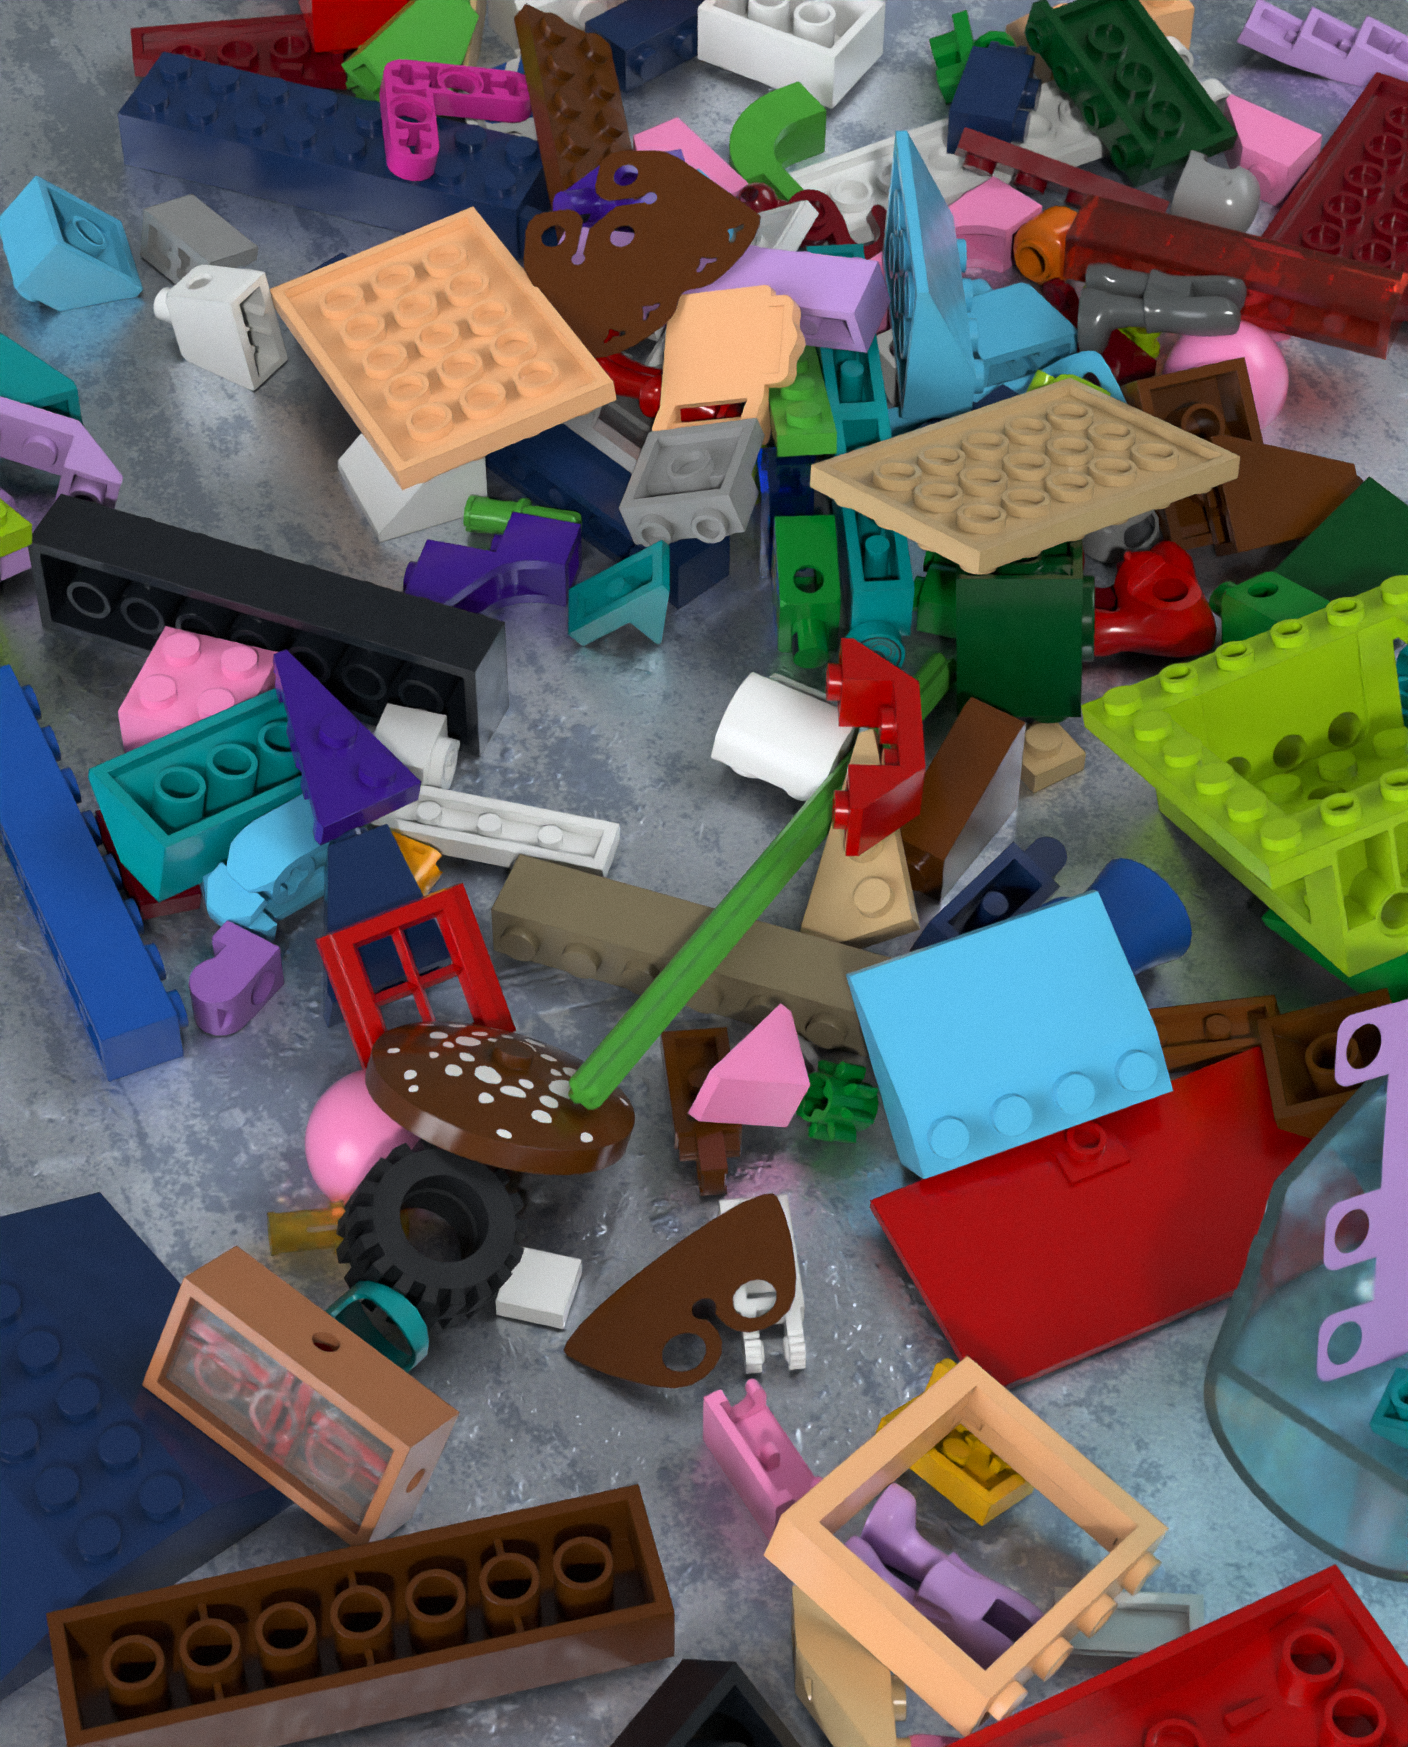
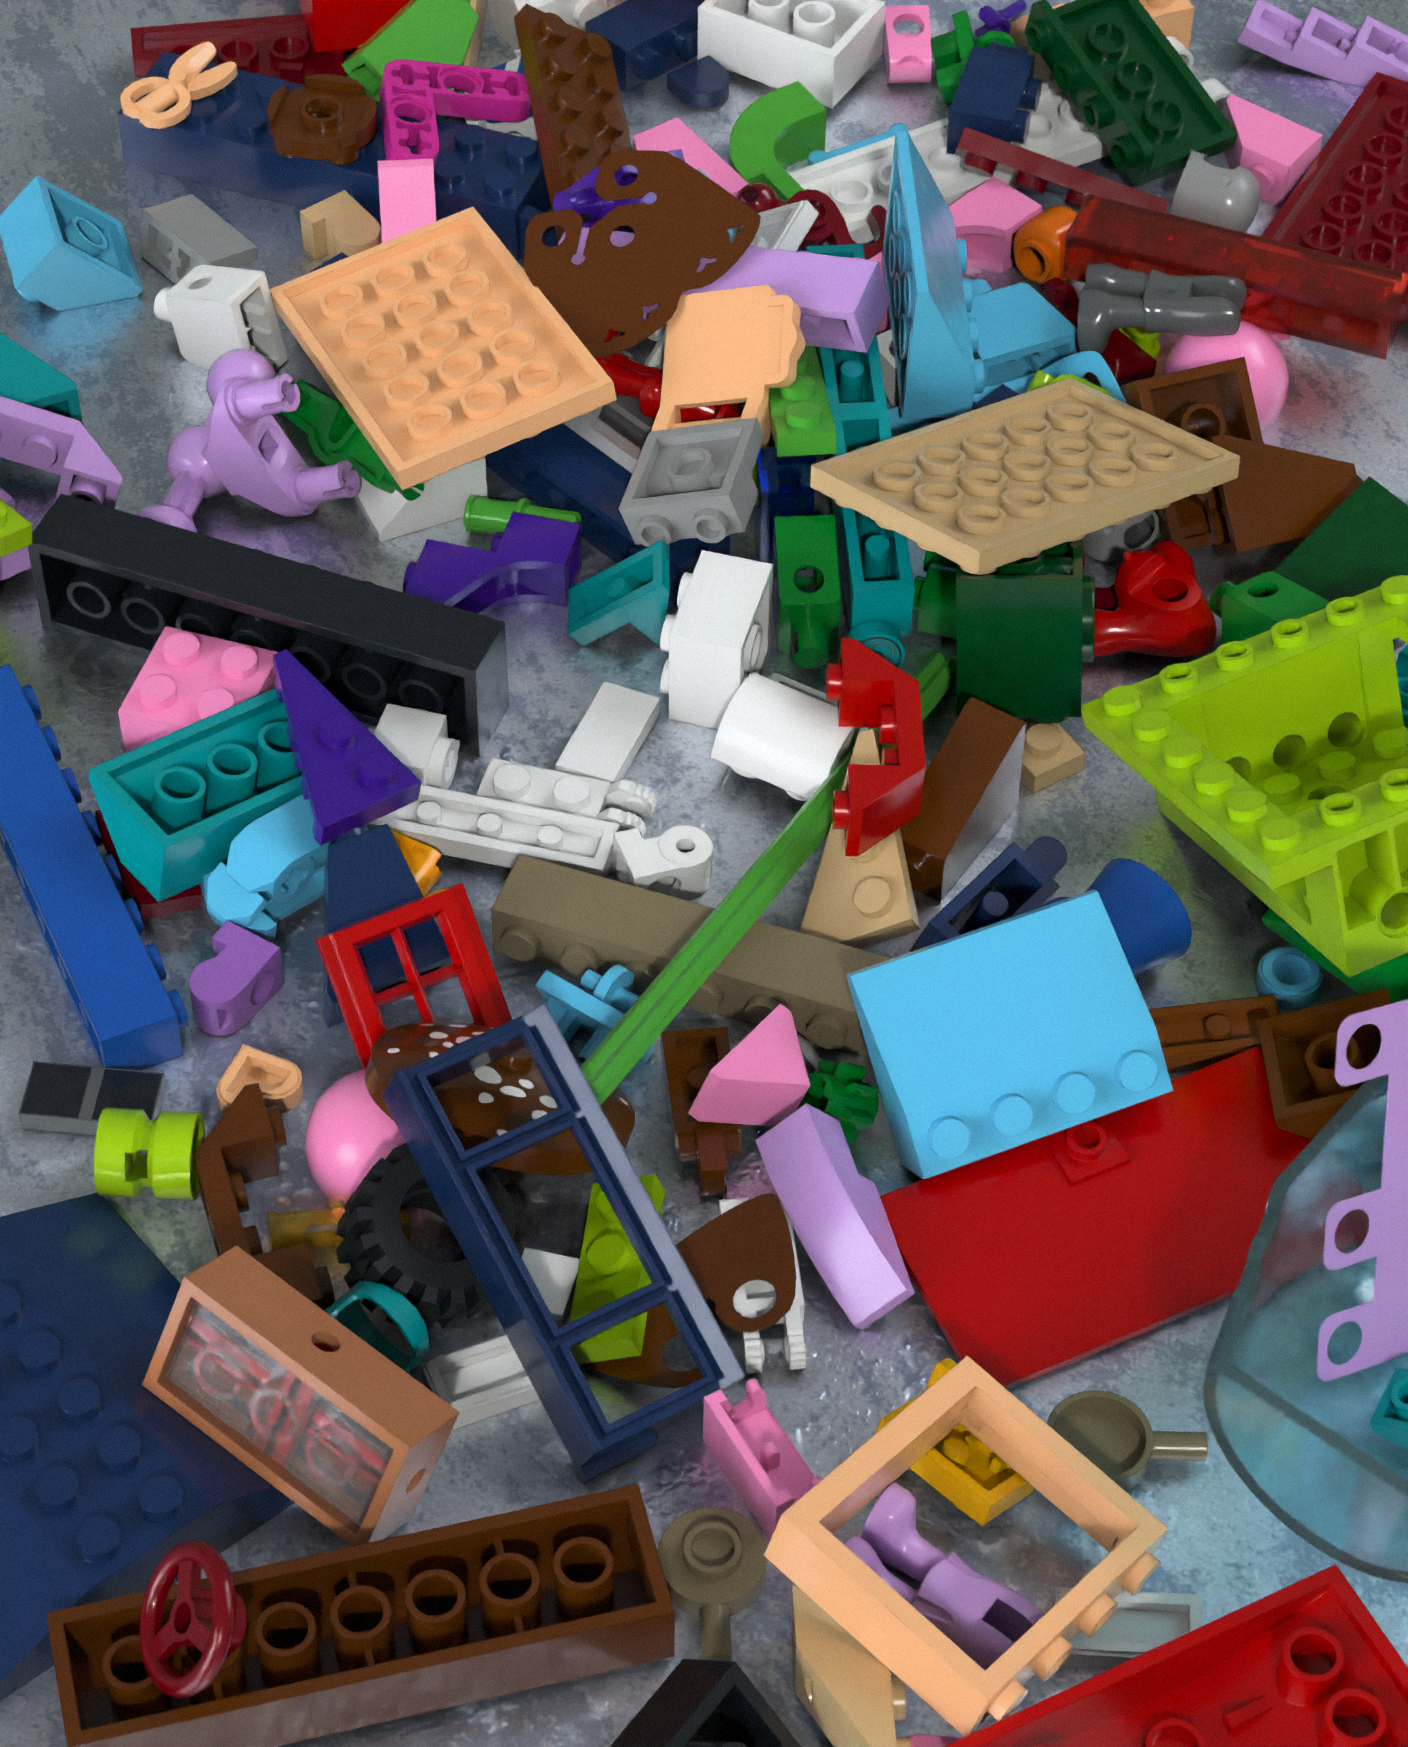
(74, 1095): none -> black tile
(167, 1166): none -> lime wheel
(181, 88): none -> light nougat piece
(199, 1617): none -> dark red piece
(240, 1152): none -> reddish brown slope
(246, 449): none -> lavender connector
(277, 1078): none -> light nougat tile
(301, 131): none -> reddish brown plate
(337, 439): none -> green piece
(338, 227): none -> tan leg
(406, 196): none -> bright pink slope
(480, 1380): none -> white tile
(500, 1270): none -> dark blue piece
(569, 793): none -> white hinge
(594, 1013): none -> medium azure hips
(609, 1272): none -> lime plate
(610, 733): none -> white tile
(668, 864): none -> white leg
(700, 83): none -> dark blue tile
(713, 1571): none -> dark tan piece
(716, 636): none -> white brick
(819, 155): none -> medium azure hinge
(836, 1214): none -> lavender slope
(907, 55): none -> bright pink leg
(999, 19): none -> dark purple hand
(1119, 1436): none -> dark tan piece
(1290, 977): none -> medium azure tile

